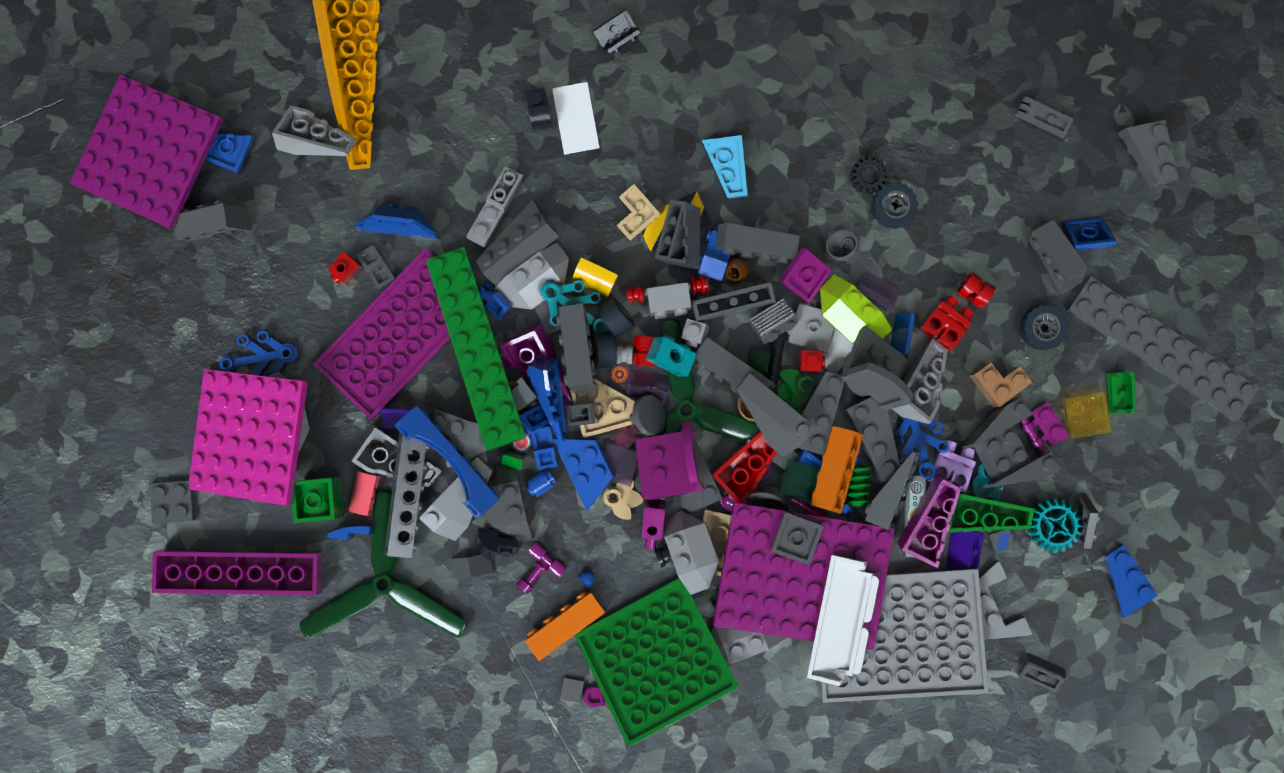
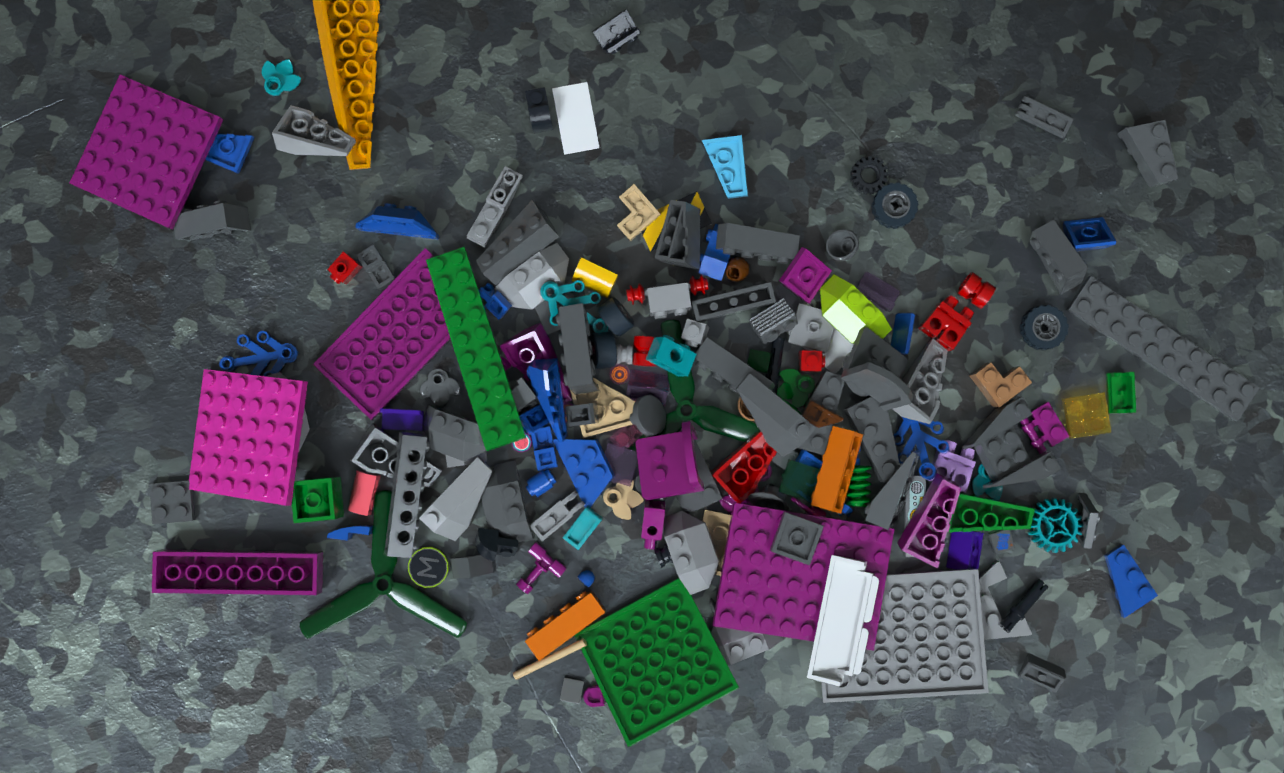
(280, 74): none -> teal plate
(418, 427): blue arch -> none
(428, 567): none -> black tile
(440, 390): none -> dark grey plate
(513, 458): green slope -> none
(549, 659): none -> tan bar
(555, 517): none -> light grey hinge
(582, 528): none -> teal tile
(820, 416): none -> reddish brown tile
(1017, 613): none -> black pin

